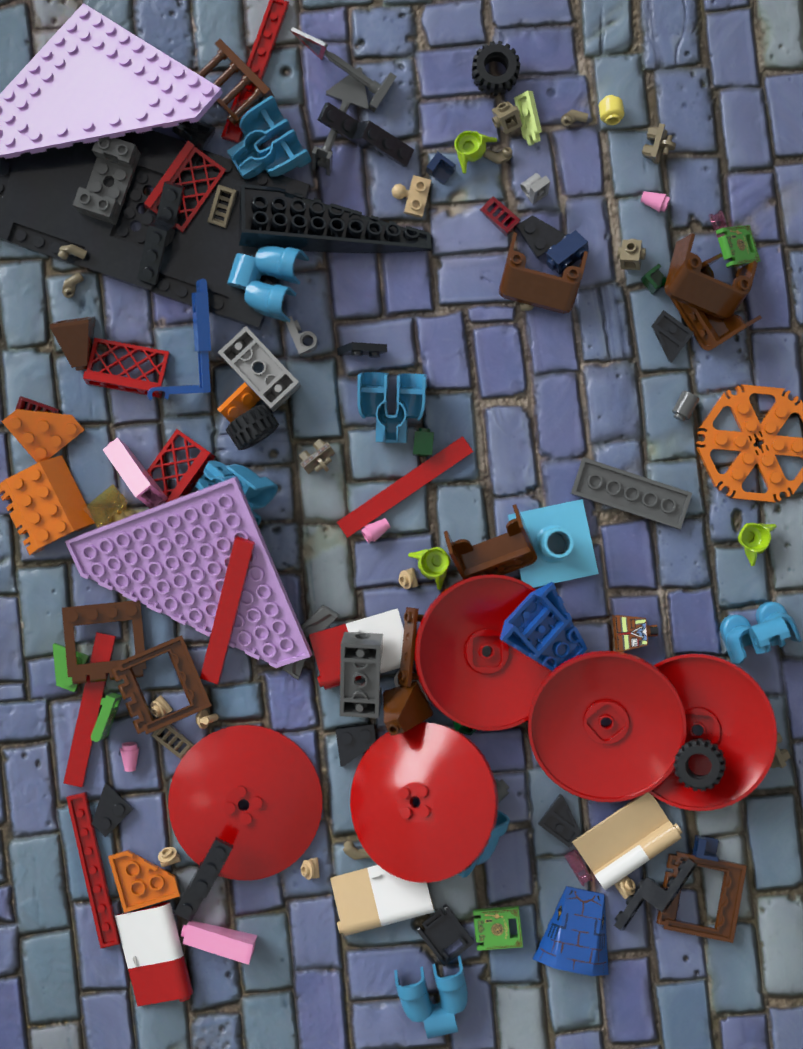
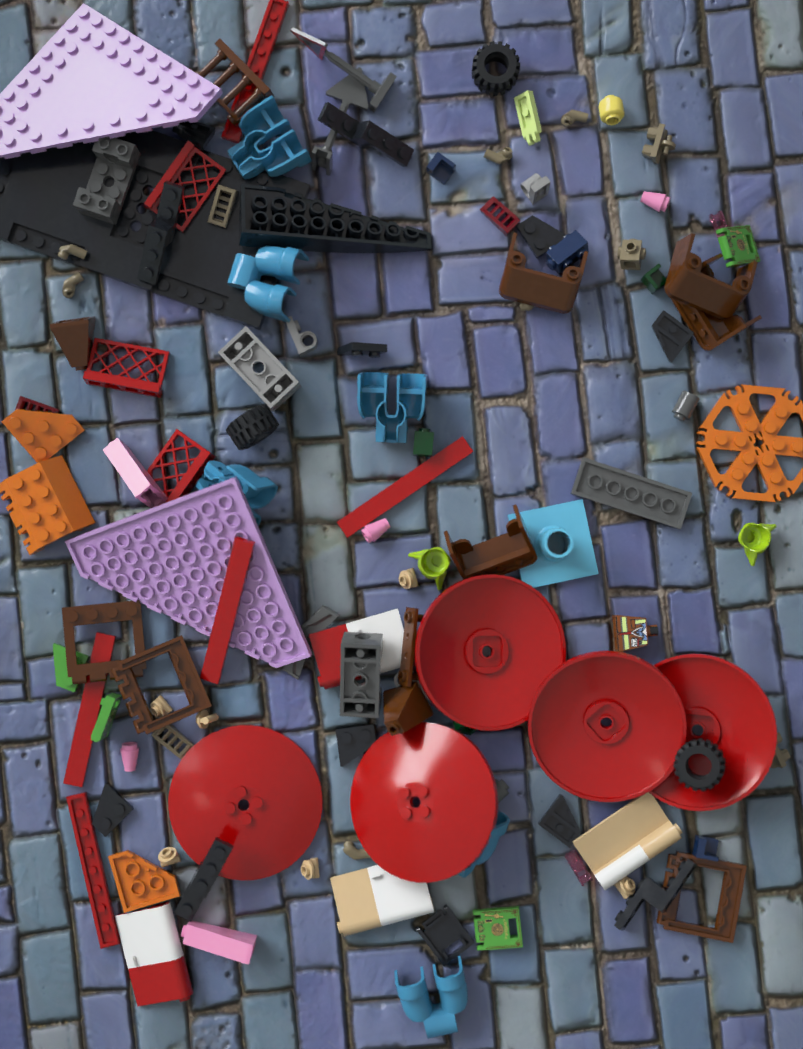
(106, 505): clear yellow bracket -> none
(202, 344): blue hinge -> none
(239, 402): orange bracket -> none
(318, 459): dark tan hips -> none
(415, 196): tan plate -> none
(471, 147): lime piece -> none
(506, 117): dark tan brick -> none
(543, 629): blue wedge -> none
(576, 934): blue wedge -> none
(772, 629): dark azure piece -> none

